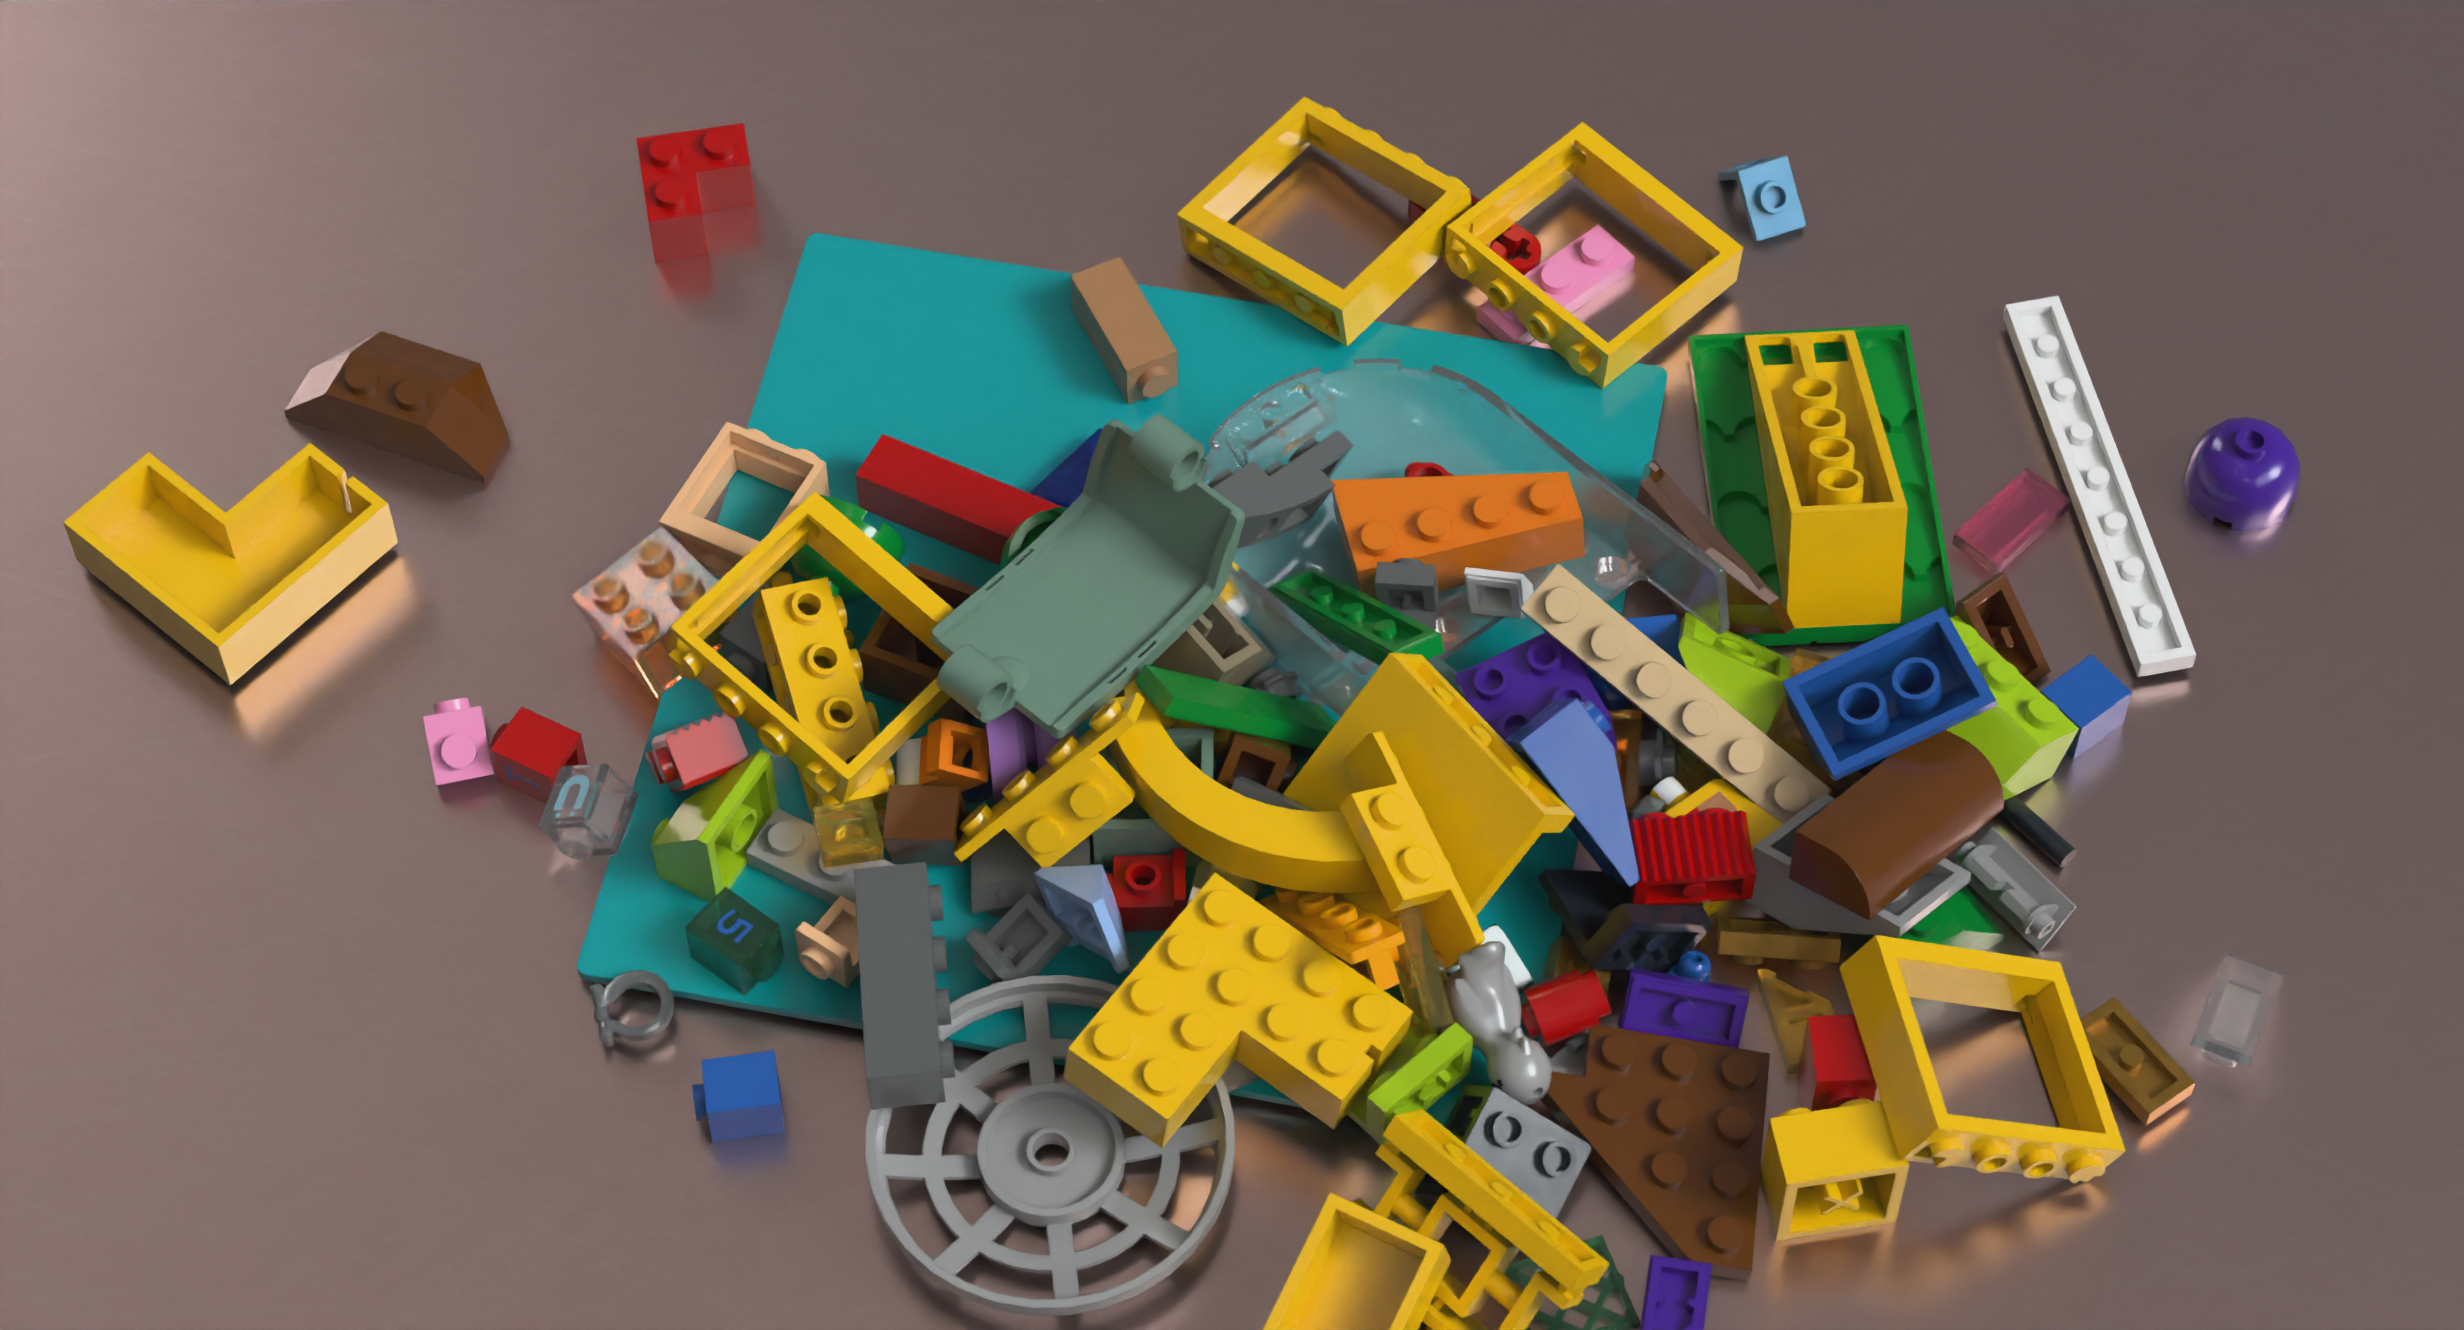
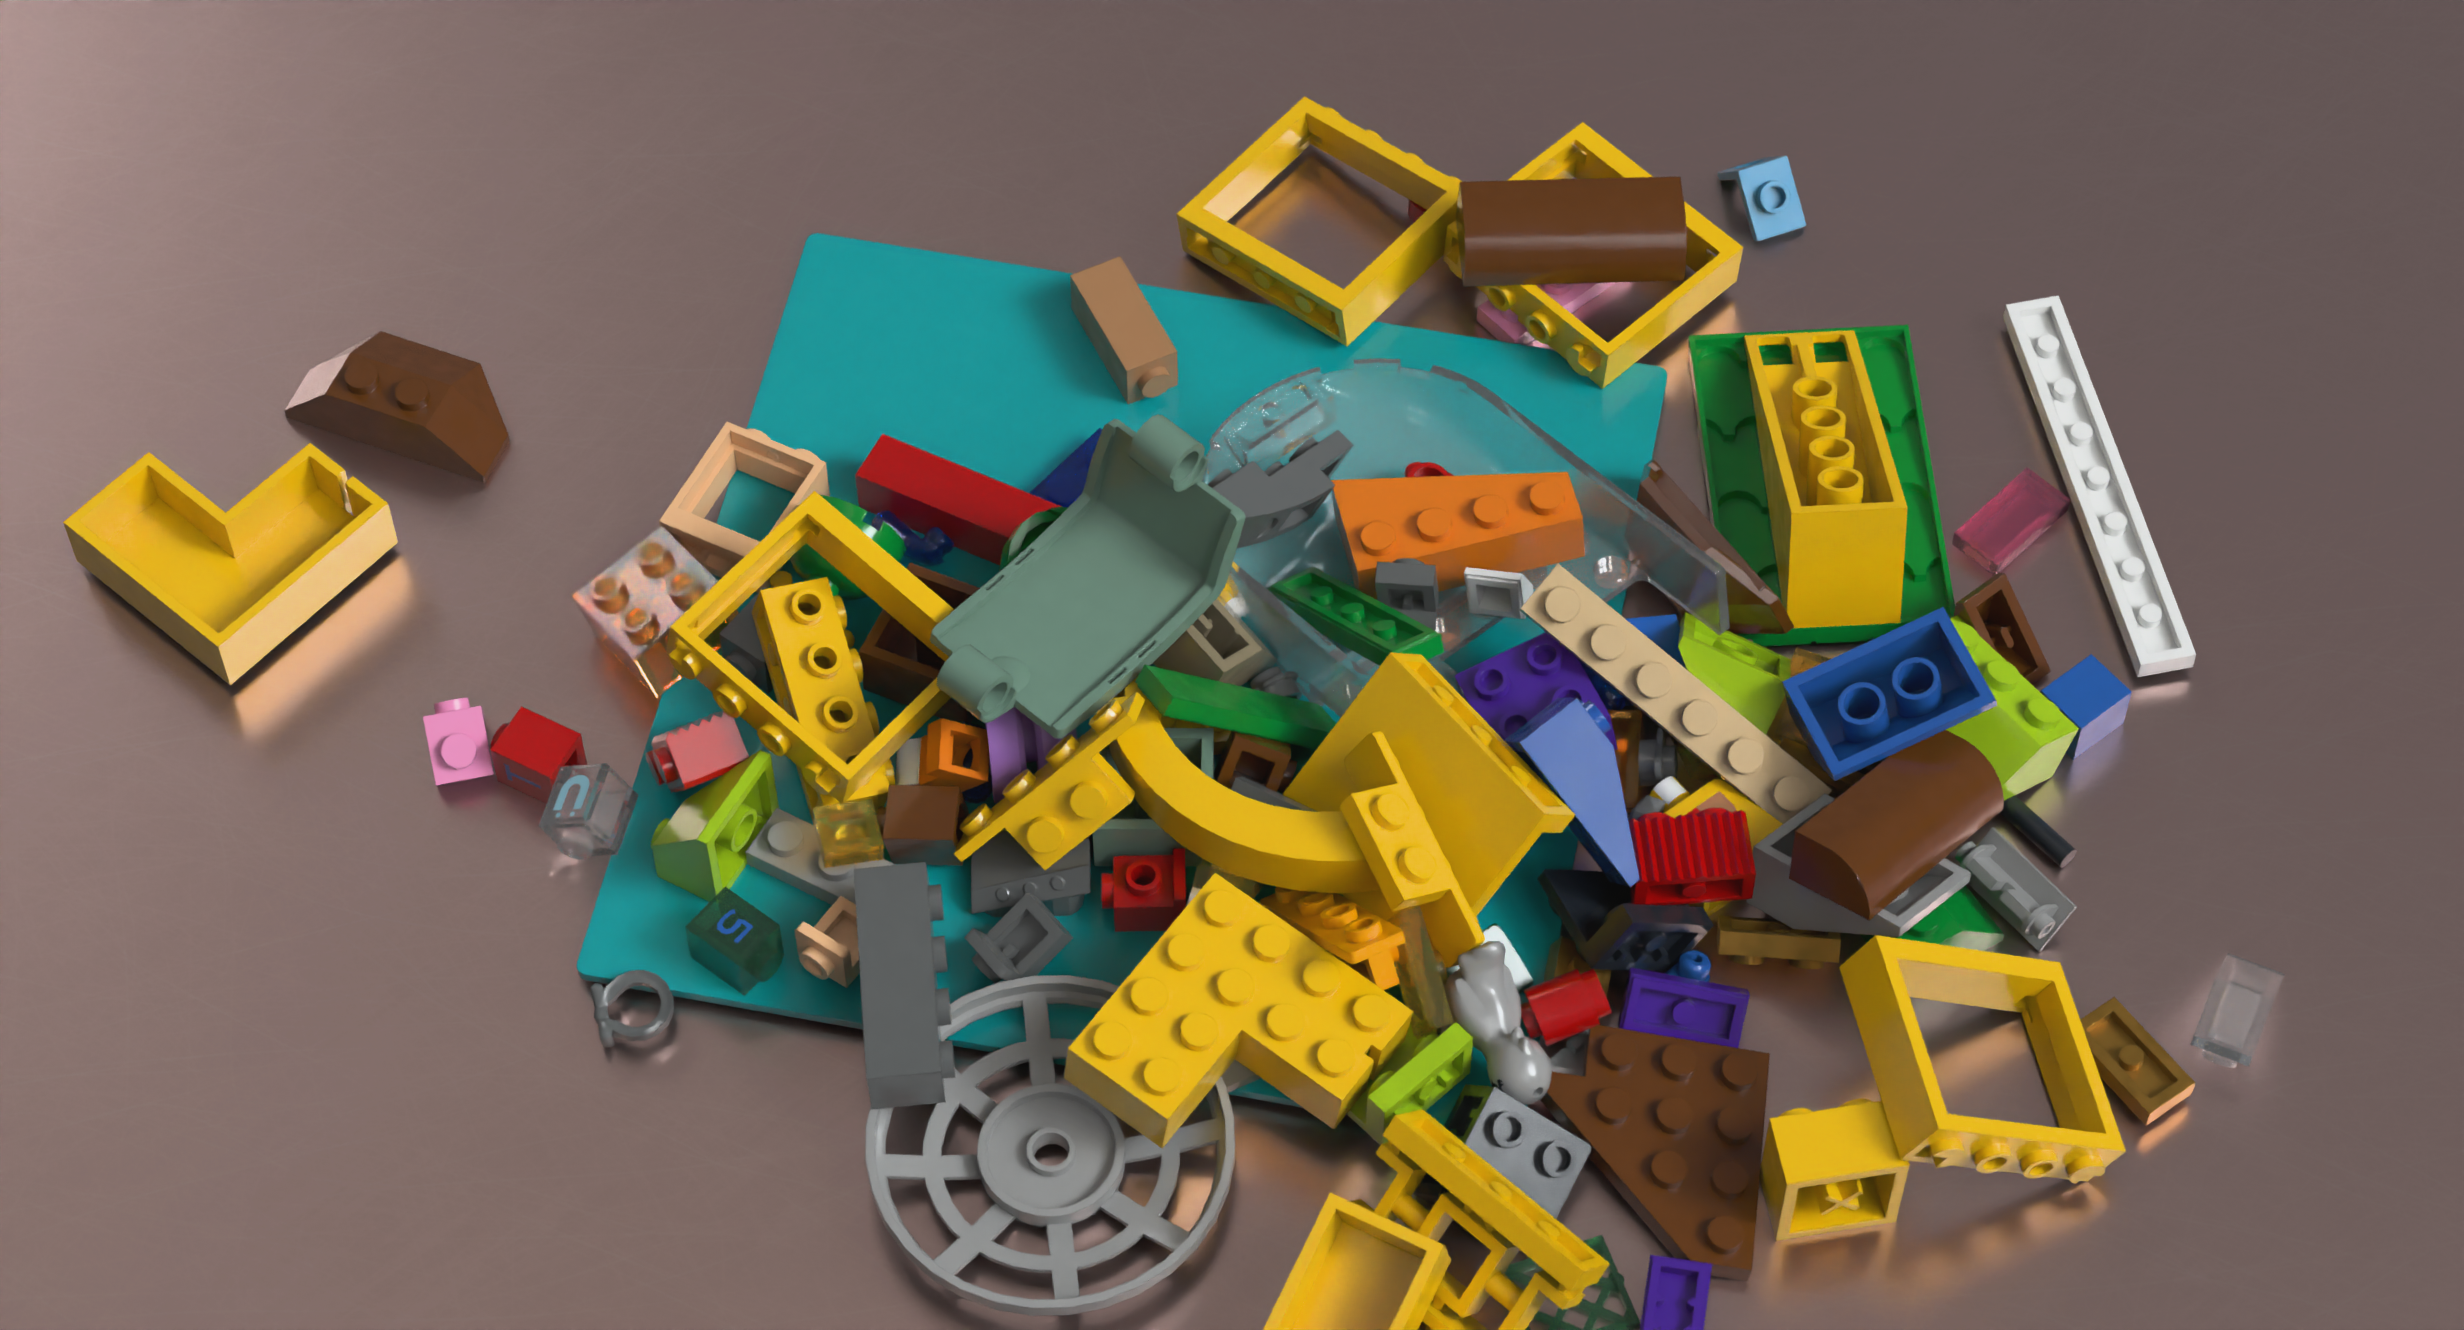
(692, 176): red brick -> none
(740, 1096): blue brick -> none
(928, 550): none -> clear blue arm
(1087, 910): light blue slope -> none
(1571, 231): none -> reddish brown brick
(1788, 1014): clear yellow tile -> none
(1833, 1063): red brick -> none
(2243, 474): dark purple cylinder -> none

